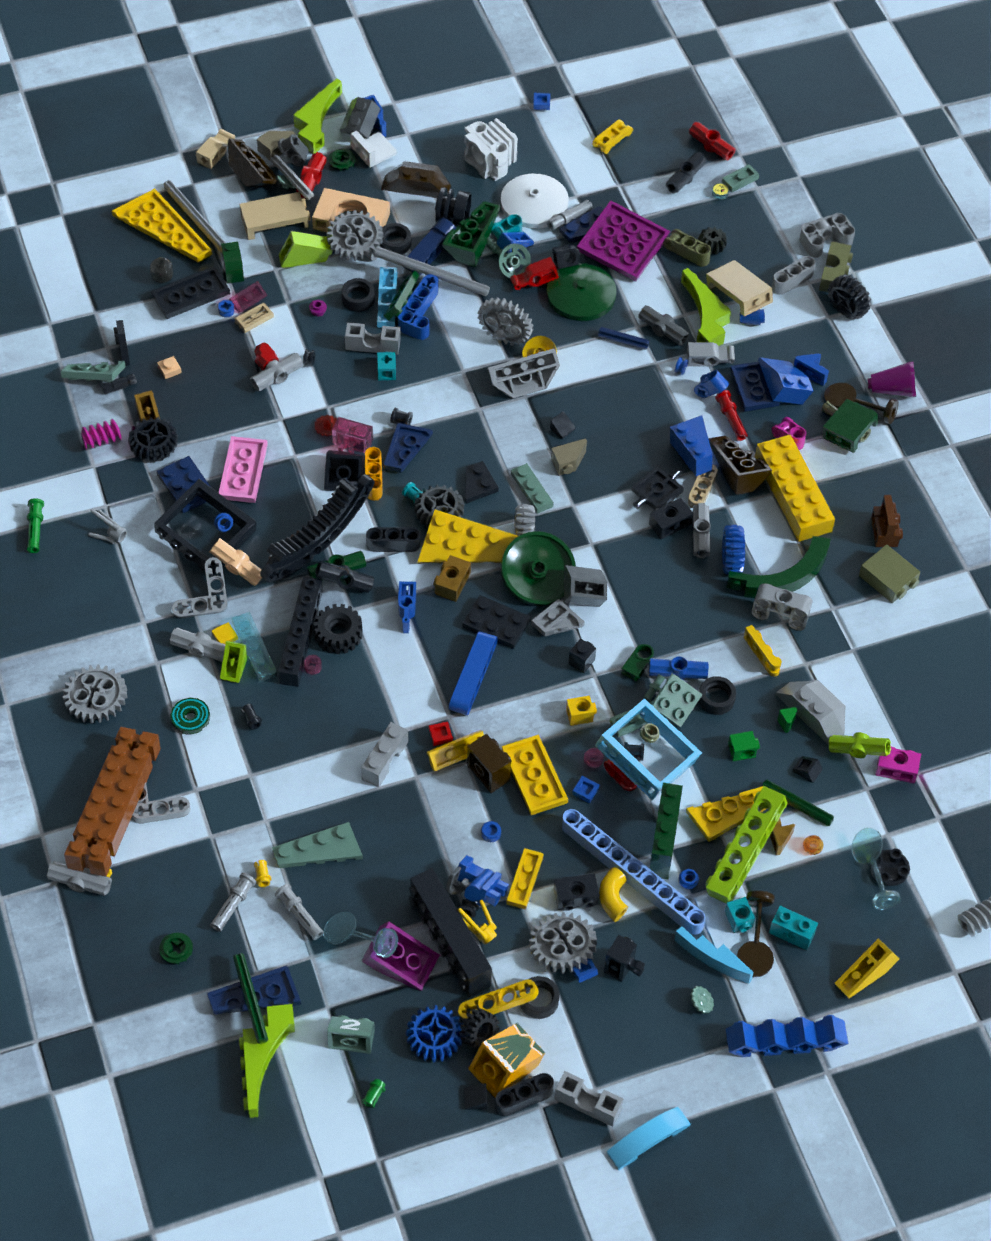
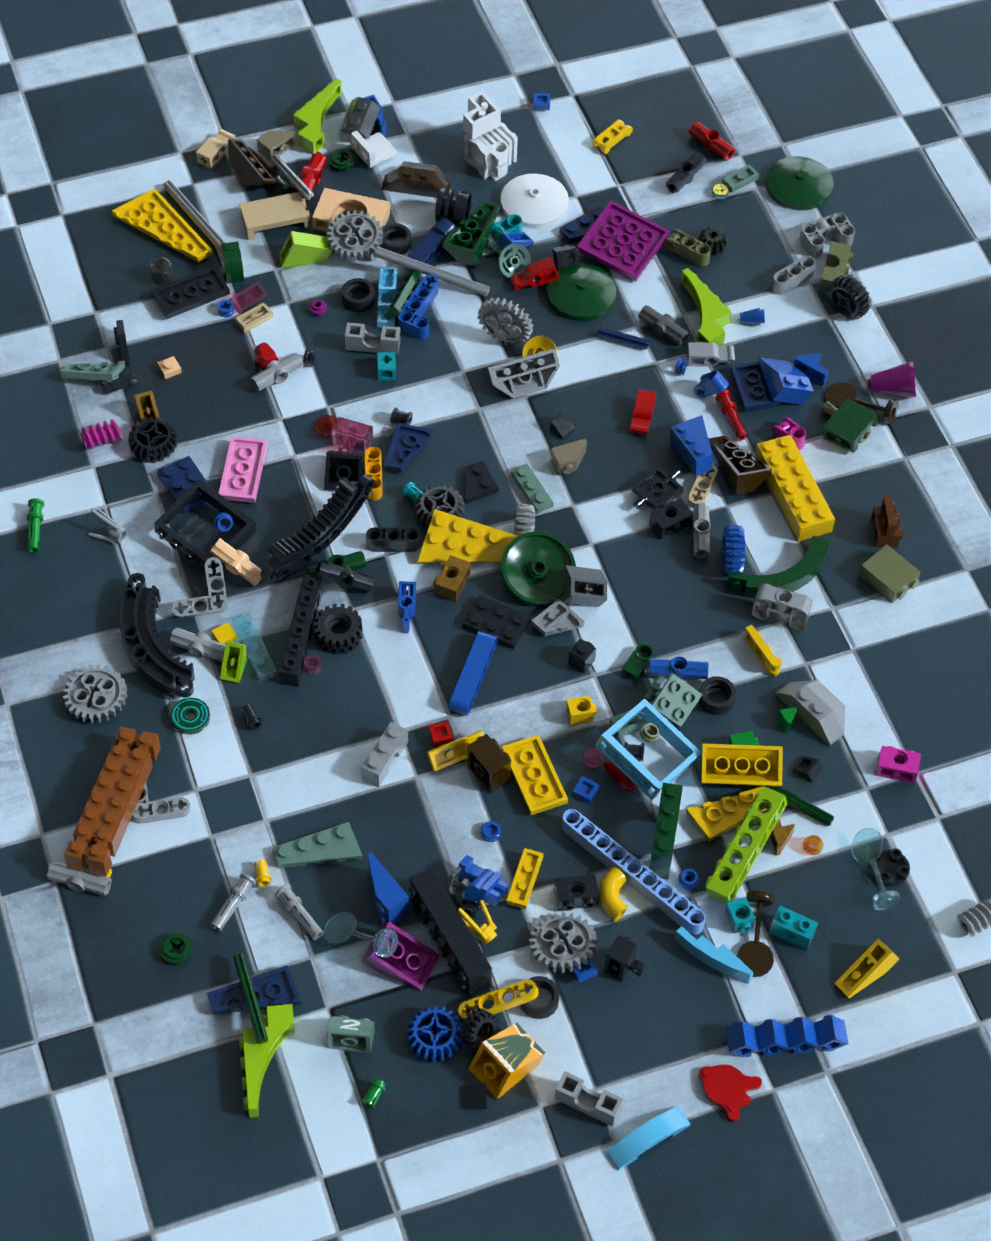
(157, 665): none -> black gear
(293, 149): dark grey piece -> none
(389, 897): none -> blue slope
(481, 115): none -> white brick
(530, 1086): black beam -> none
(564, 217): light grey pin -> none
(643, 412): none -> red piece
(702, 999): sand green piece -> none
(728, 1088): none -> red tile
(741, 286): tan panel -> none
(741, 765): none -> yellow slope
(799, 183): none -> dark green dish
(859, 745): lime piece -> none

